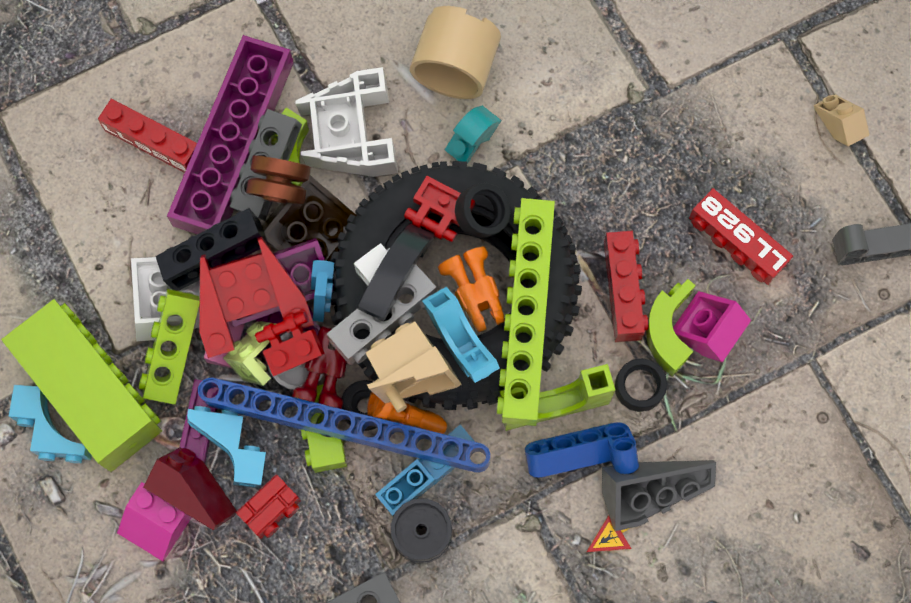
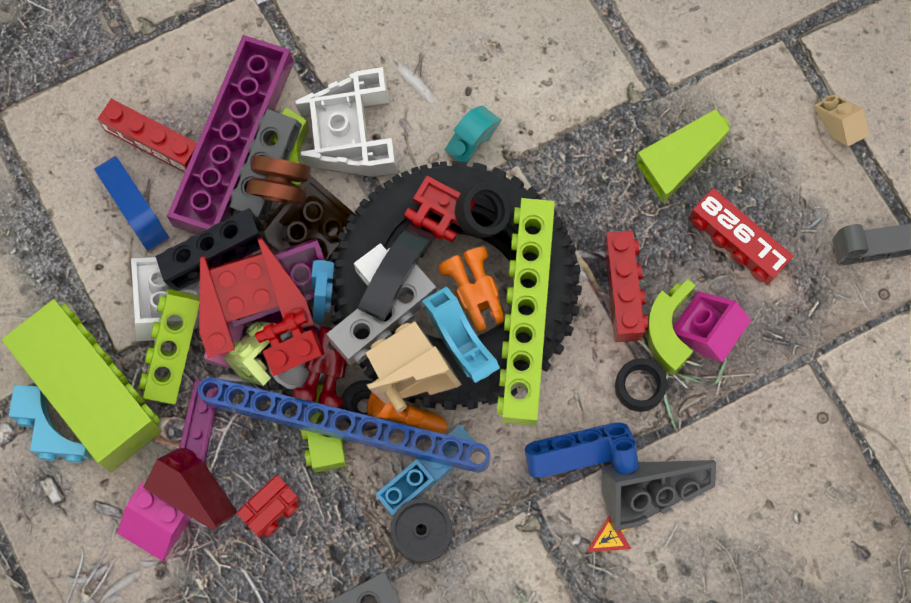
(131, 203): none -> blue beam
(225, 431): medium azure arch -> none
(455, 53): tan brick -> none
(589, 391): lime arch -> none
(680, 154): none -> lime slope

